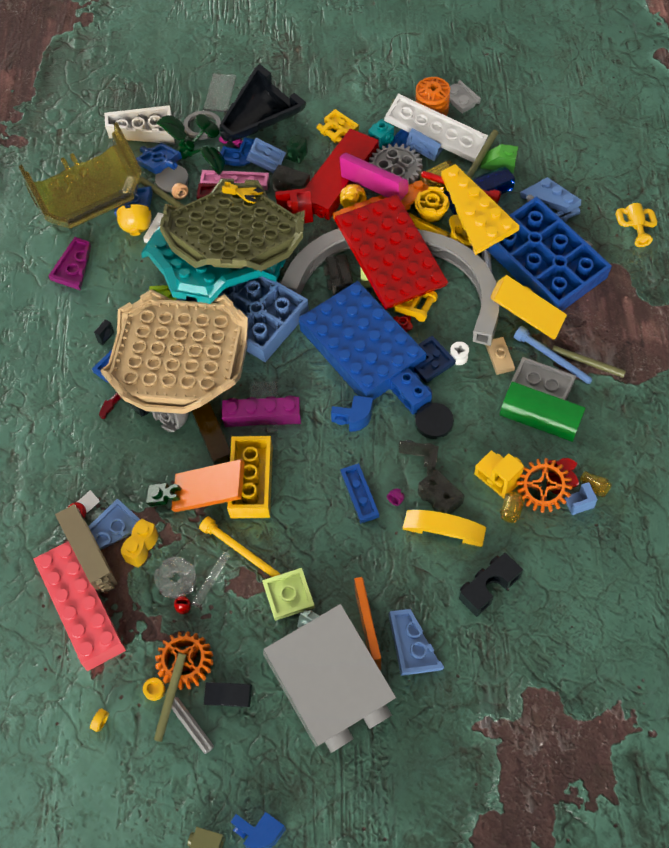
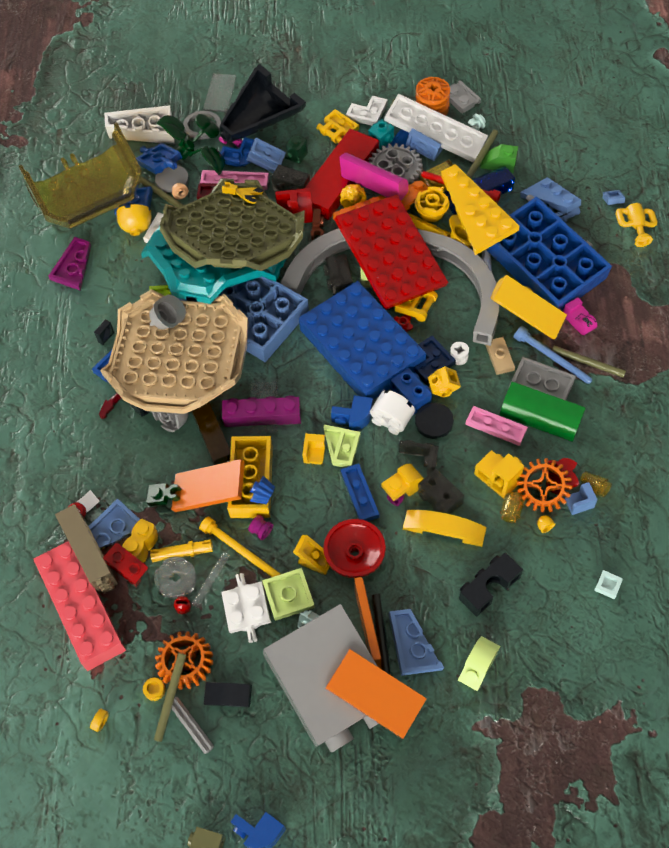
(125, 564): none -> red bracket
(167, 312): none -> light grey piece
(189, 549): none -> yellow pin
(246, 607): none -> white plate
(260, 527): none -> magenta wheel
(262, 491): none -> blue piece
(311, 555): none -> yellow slope
(314, 448): none -> yellow panel
(318, 222): none -> copper plate
(341, 445): none -> yellowish green wing
(354, 536): none -> red dish
(370, 114): none -> white plate
(376, 693): none -> orange tile
(381, 633): none -> pearl dark grey bar
(392, 412): none -> white brick
(402, 482): none -> yellow brick
(444, 382): none -> yellow brick
(477, 122): none -> light aqua plate
(479, 663): none -> yellowish green brick
(496, 425): none -> bright pink plate
(545, 523): none -> yellow hinge
(579, 317): none -> dark pink leg
(608, 584): none -> light aqua plate
(613, 197): none -> medium blue tile

